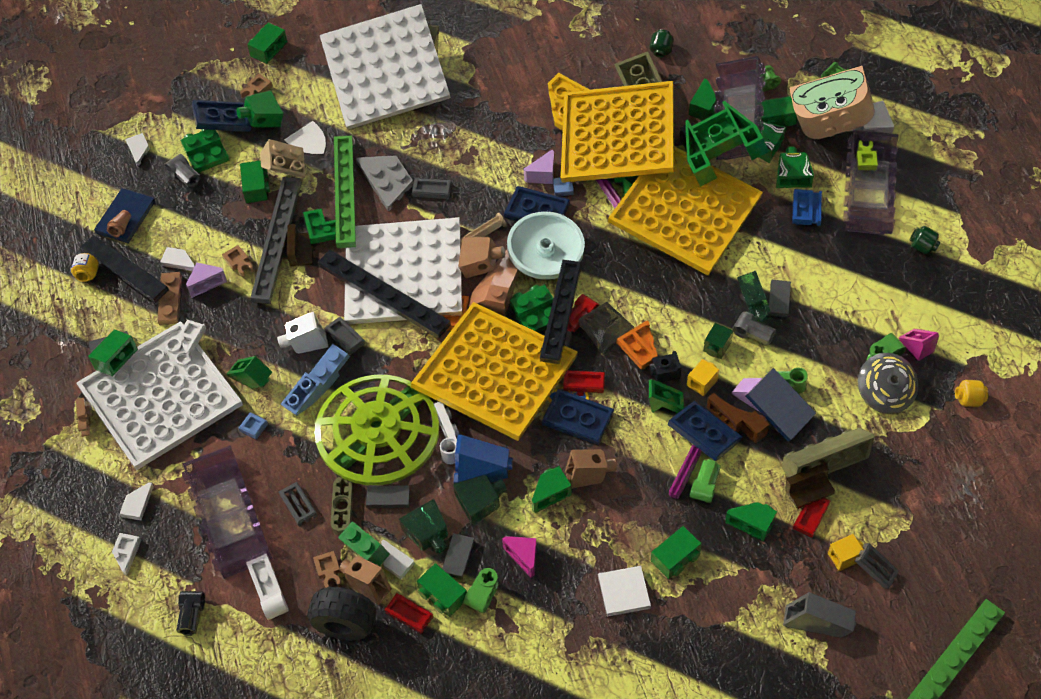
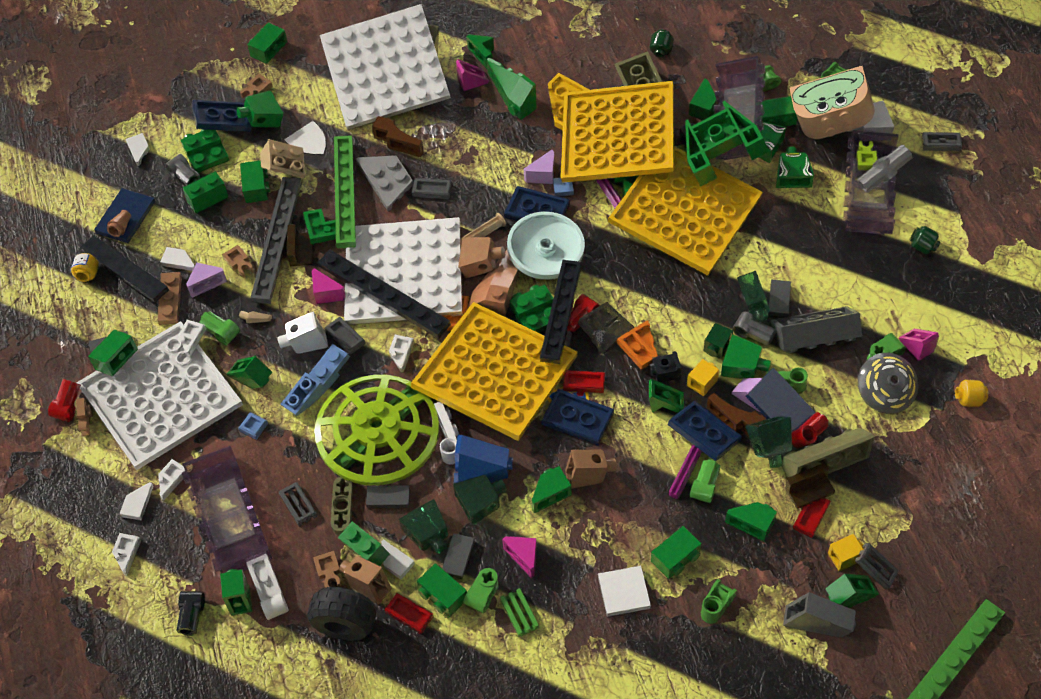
(63, 406): none -> red piece
(170, 478): none -> white tile
(205, 192): none -> green brick
(222, 330): none -> bright green piece
(236, 592): none -> green brick
(254, 317): none -> tan bar
(326, 289): none -> dark pink slope
(385, 130): none -> reddish brown slope
(400, 350): none -> white tile
(470, 75): none -> dark pink slope
(481, 47): none -> green slope
(511, 597): none -> bright green tile
(515, 89): none -> green wedge
(718, 598): none -> bright green piece
(743, 359): none -> green torso
(771, 438): none -> clear green torso
(806, 207): blue plate -> none
(809, 431): none -> red piece
(817, 328): none -> dark grey slope
(851, 590): none -> green slope
(884, 168): none -> light grey piece
(946, 141): none -> dark grey tile

